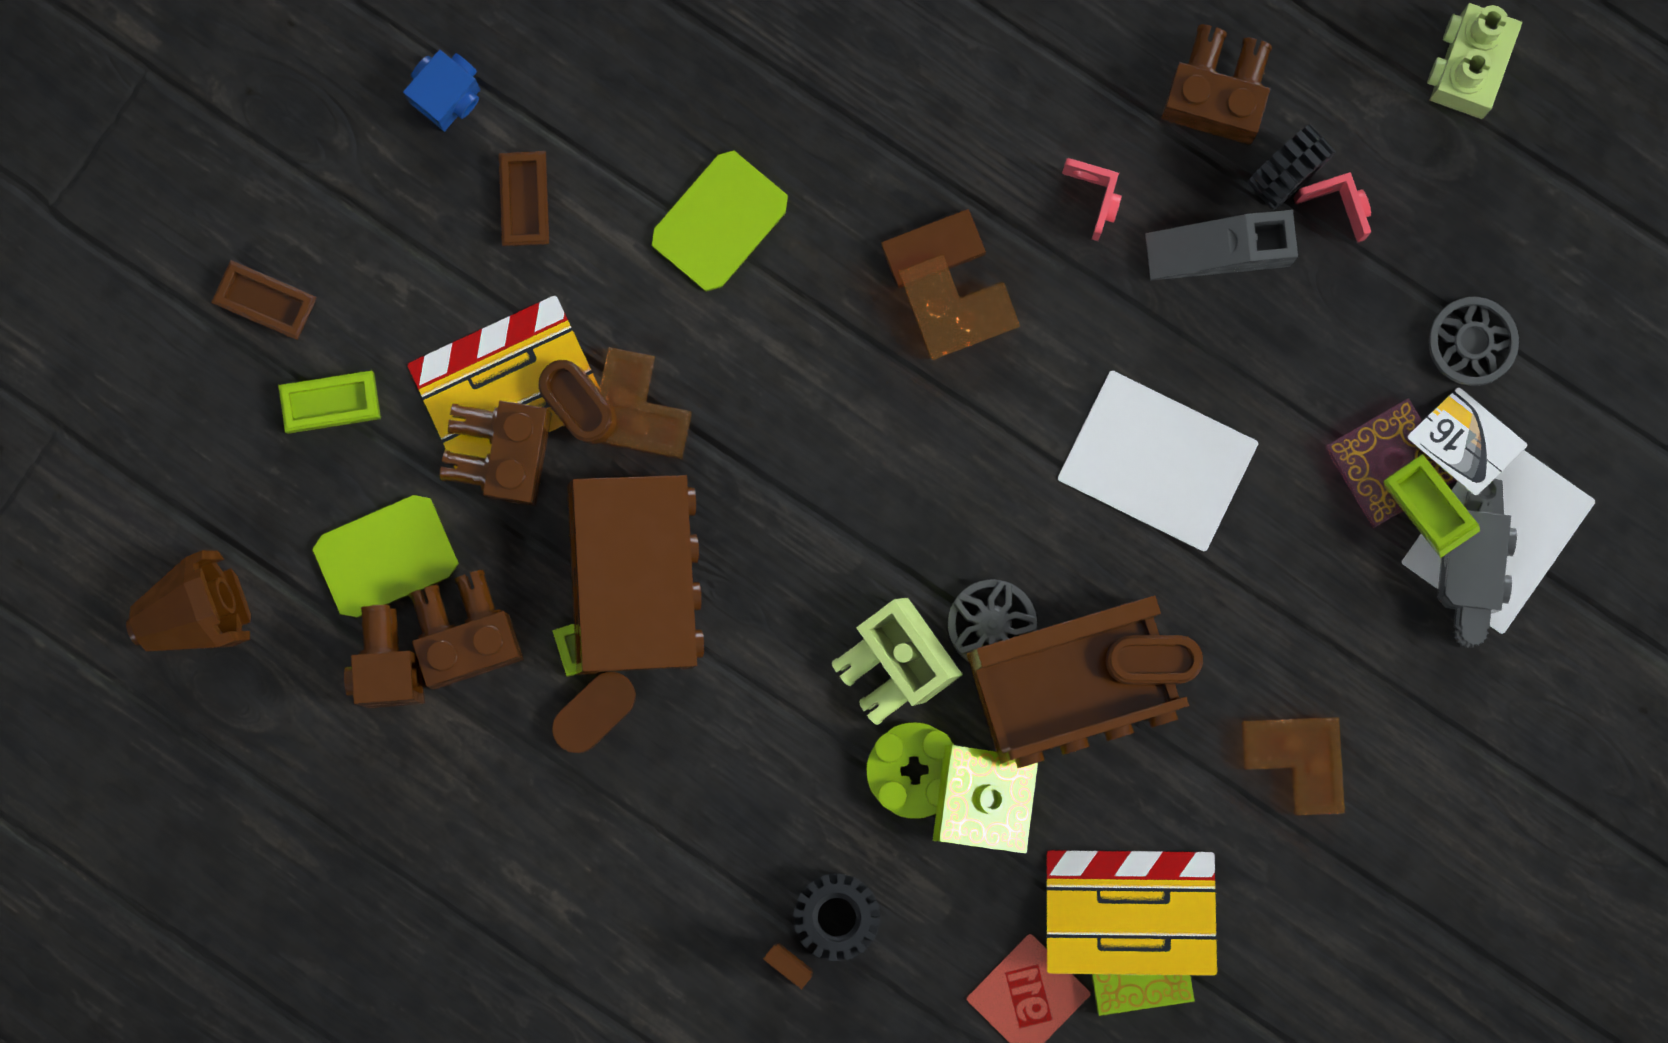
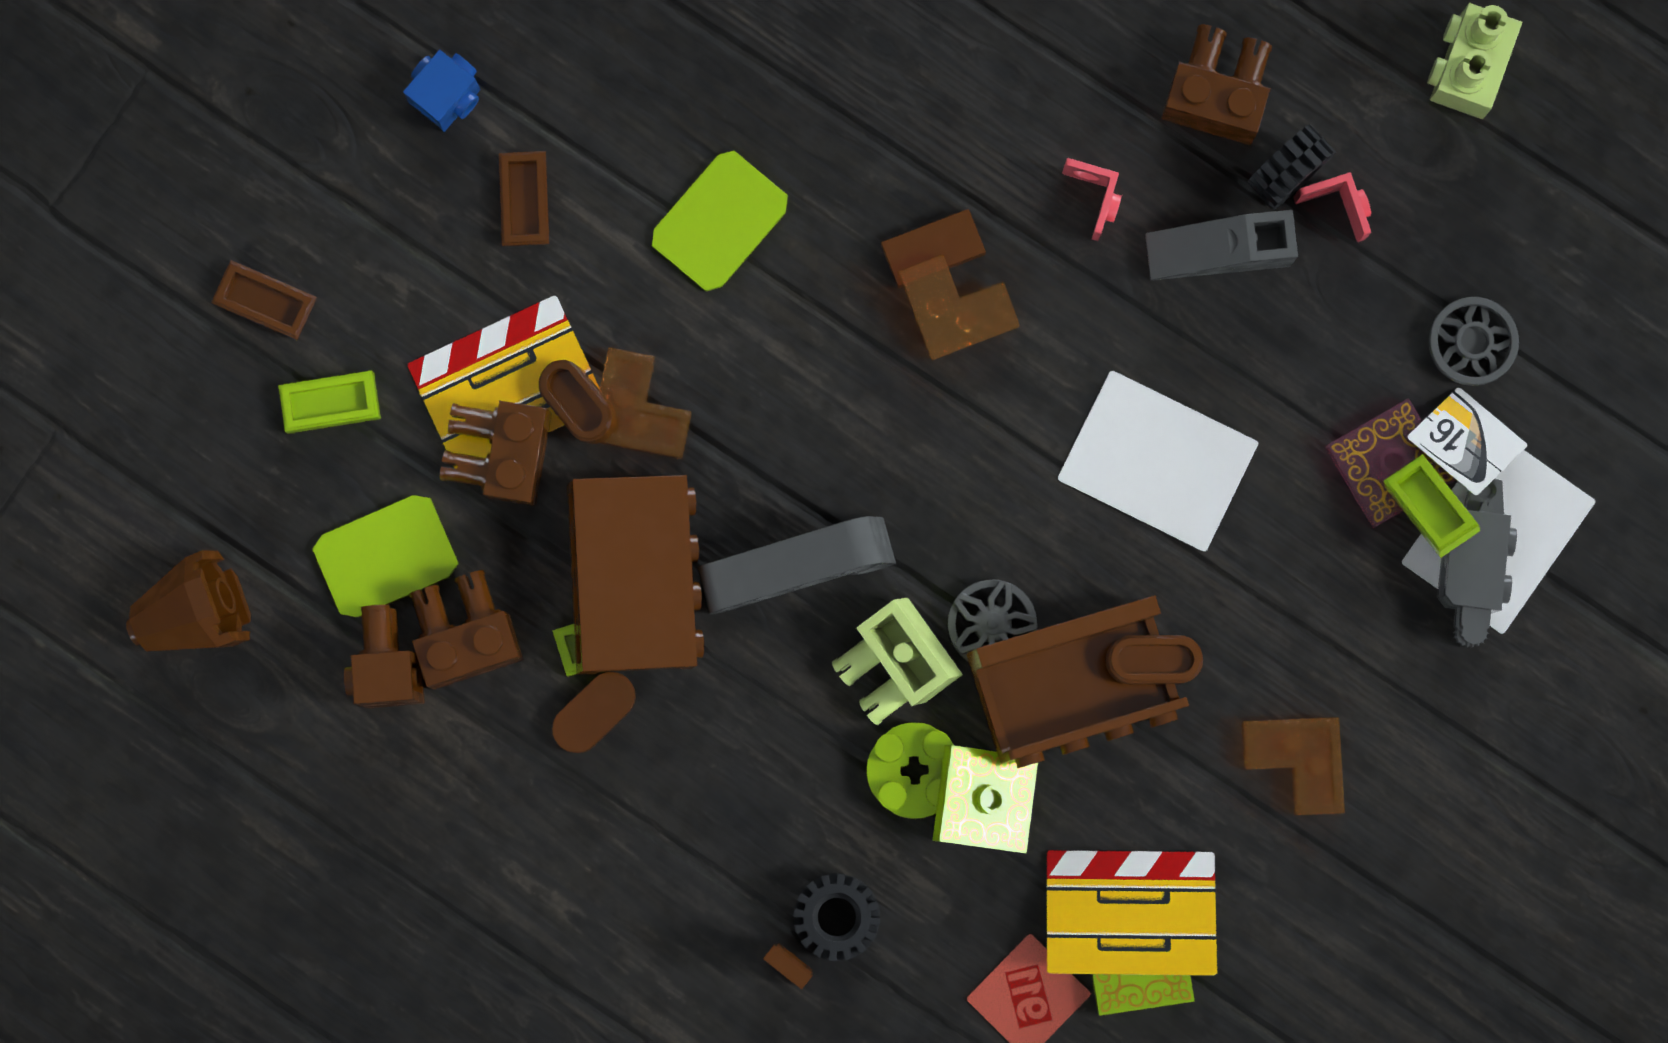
(797, 563): none -> dark grey beam

